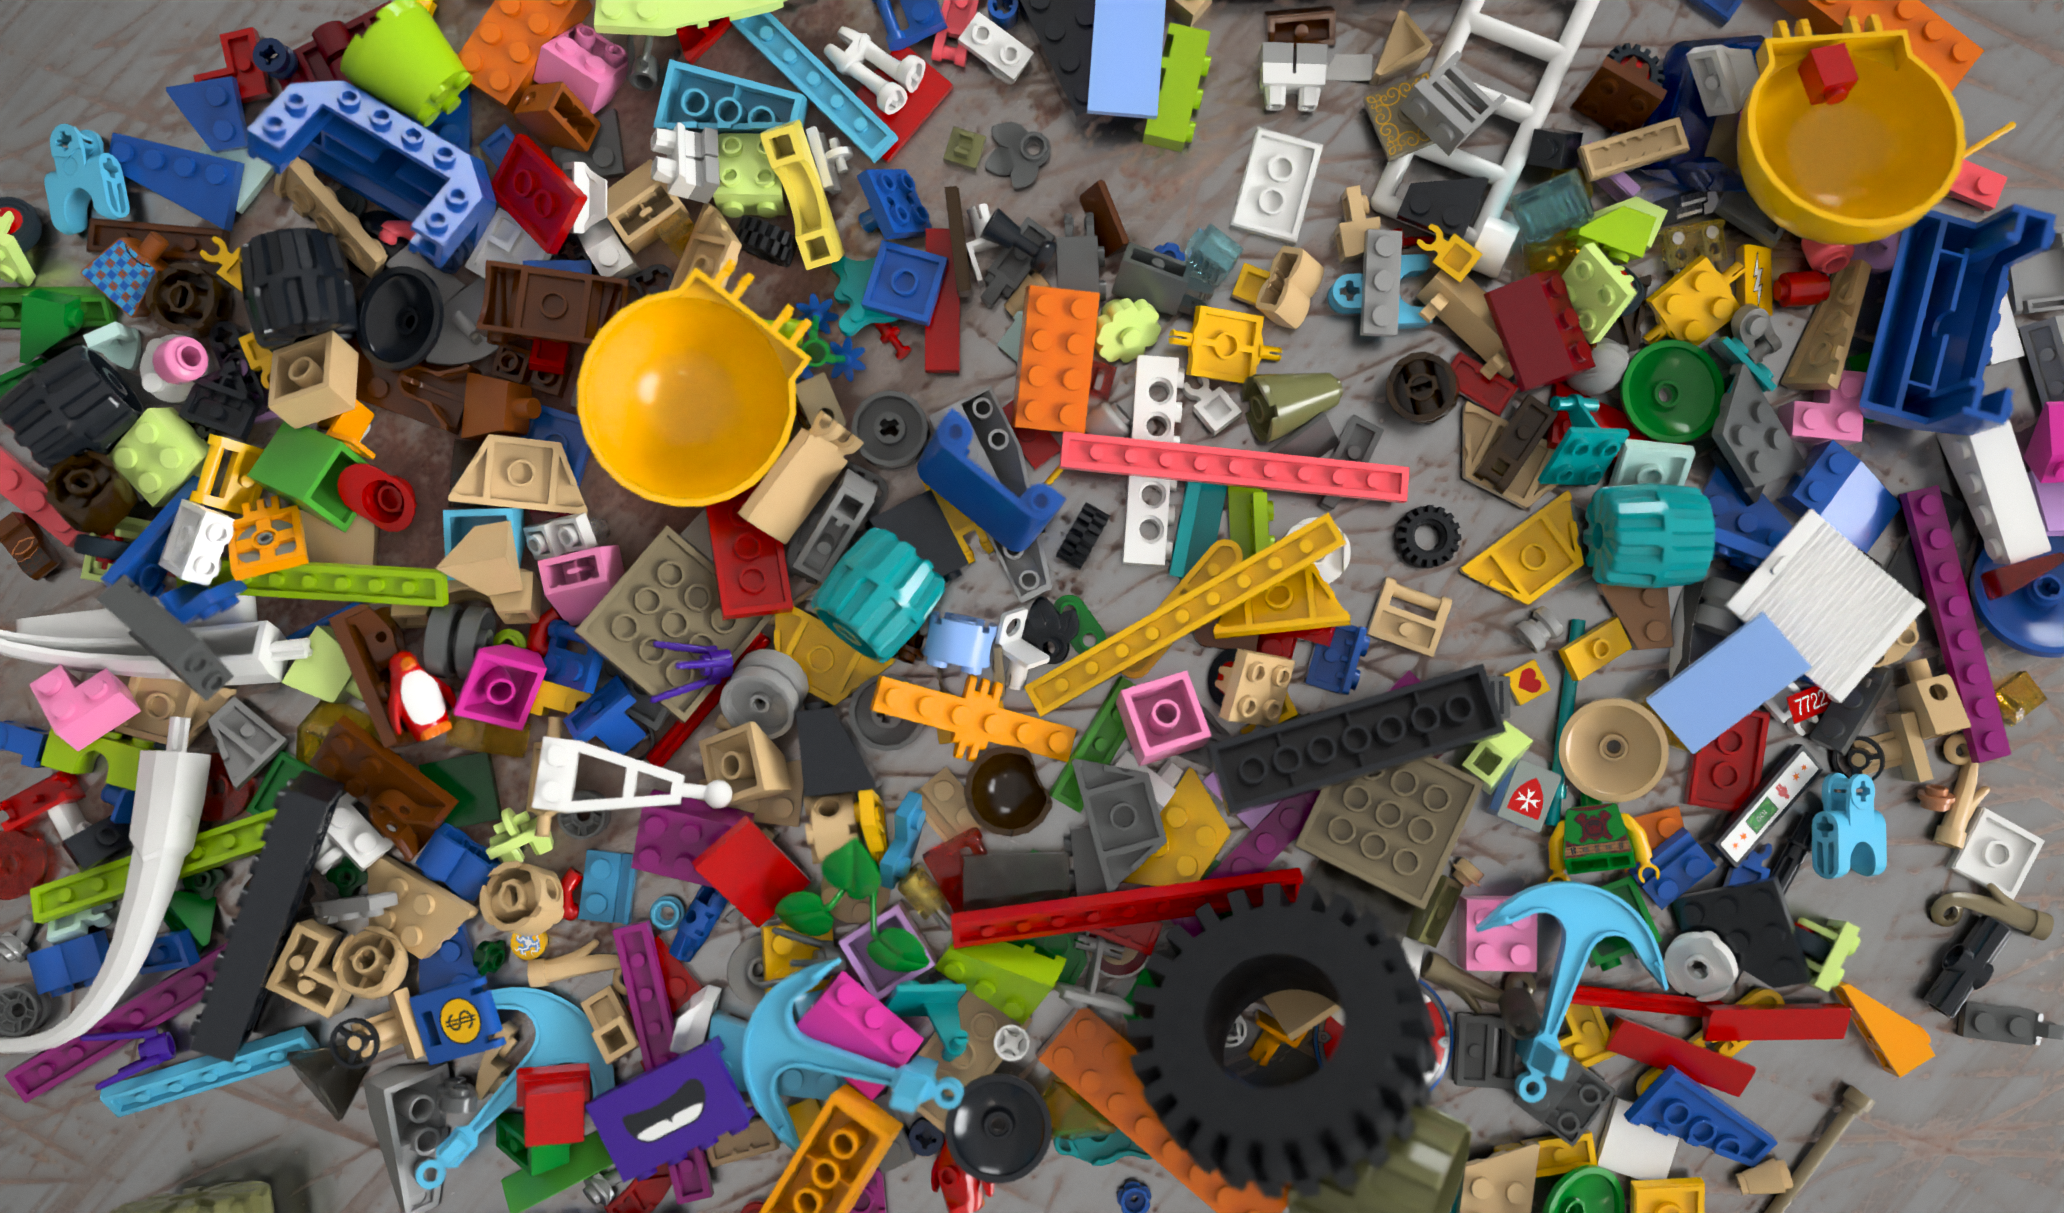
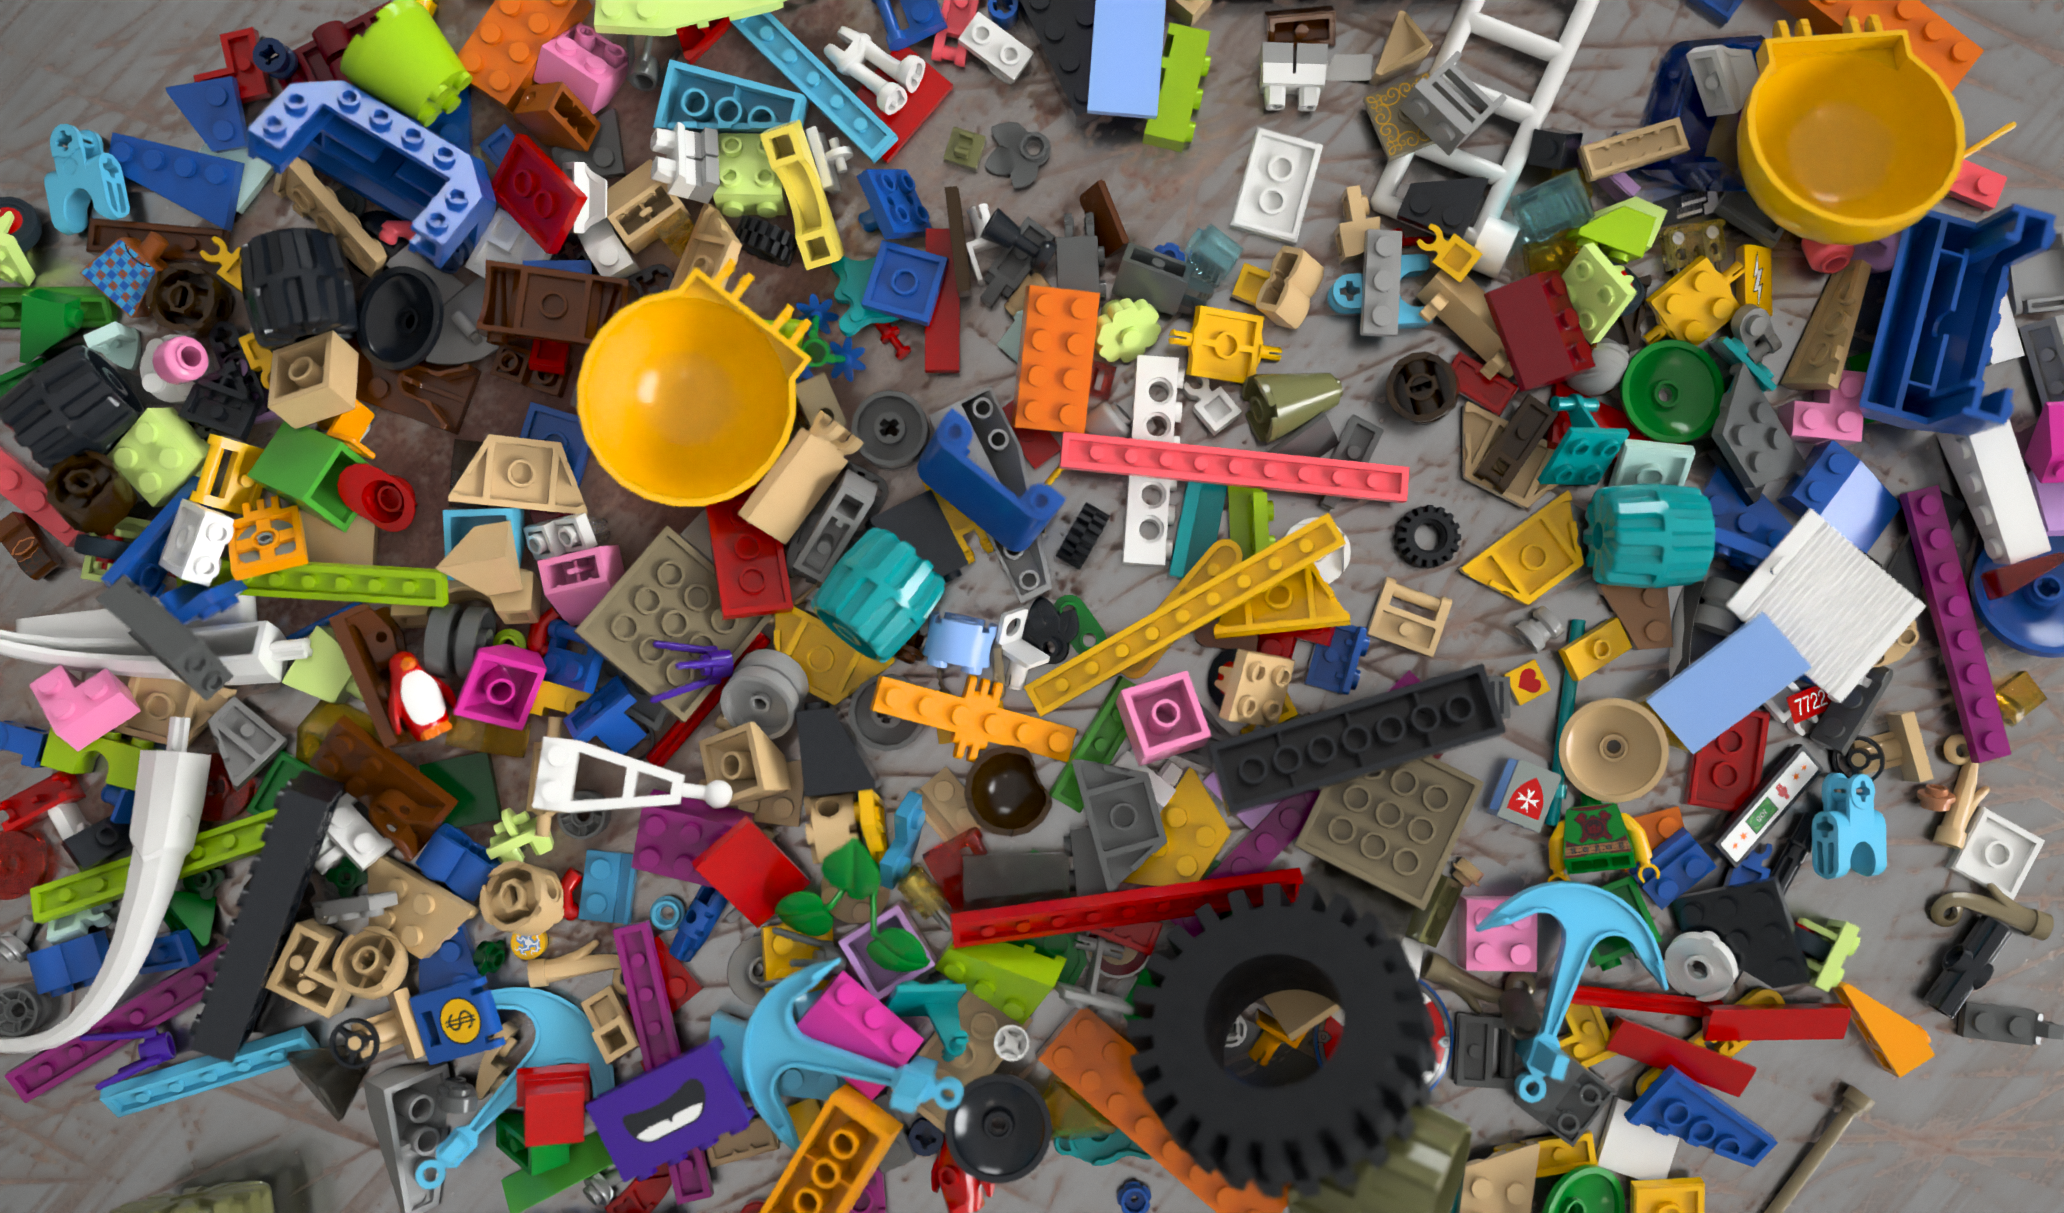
(497, 408): dark orange torso -> none
(694, 1024): white slope -> none
(1496, 757): yellowish green slope -> none
(1623, 89): reddish brown plate -> none
(1765, 1178): tan cone -> none
(1801, 288): red brick -> none
(1828, 74): red brick -> none
(1933, 701): tan torso -> none

